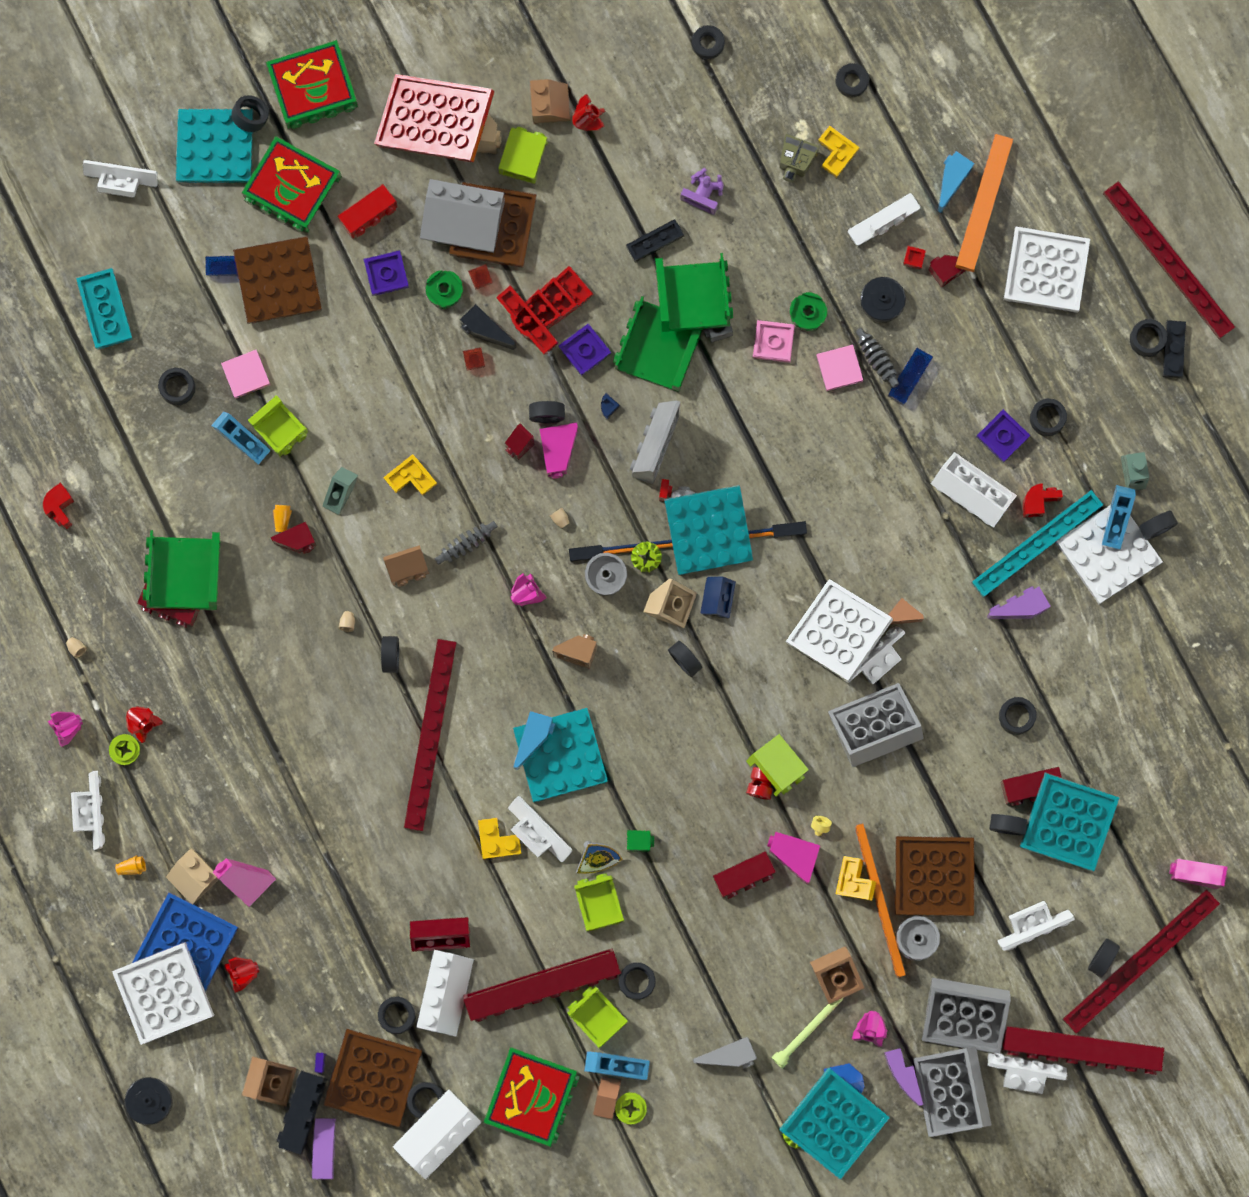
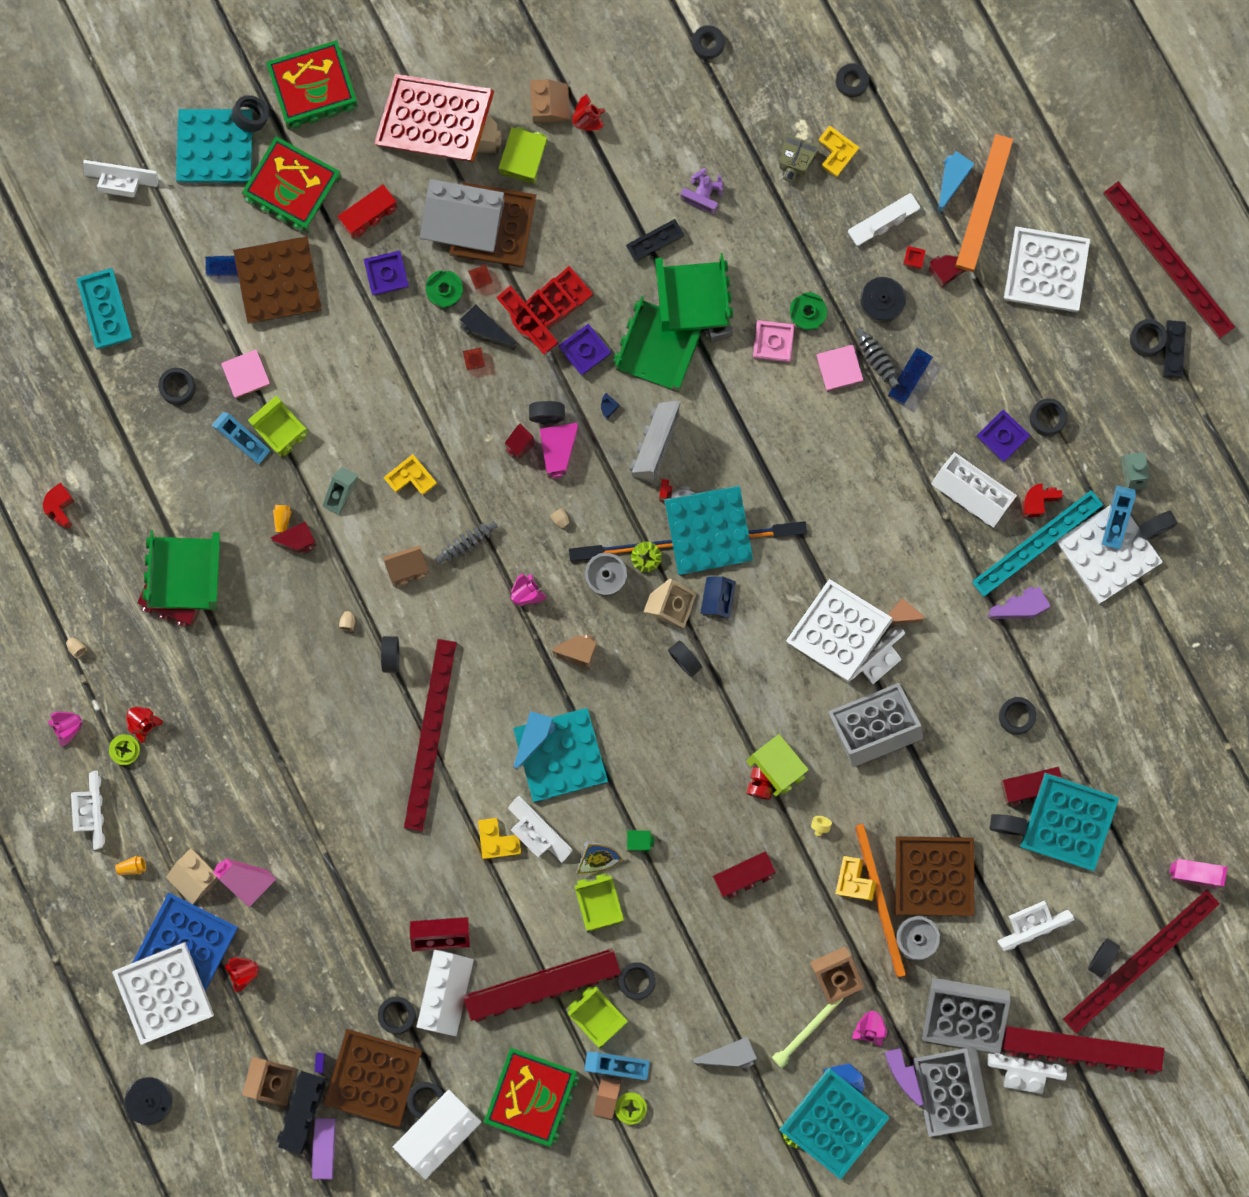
(795, 854): dark pink slope -> none

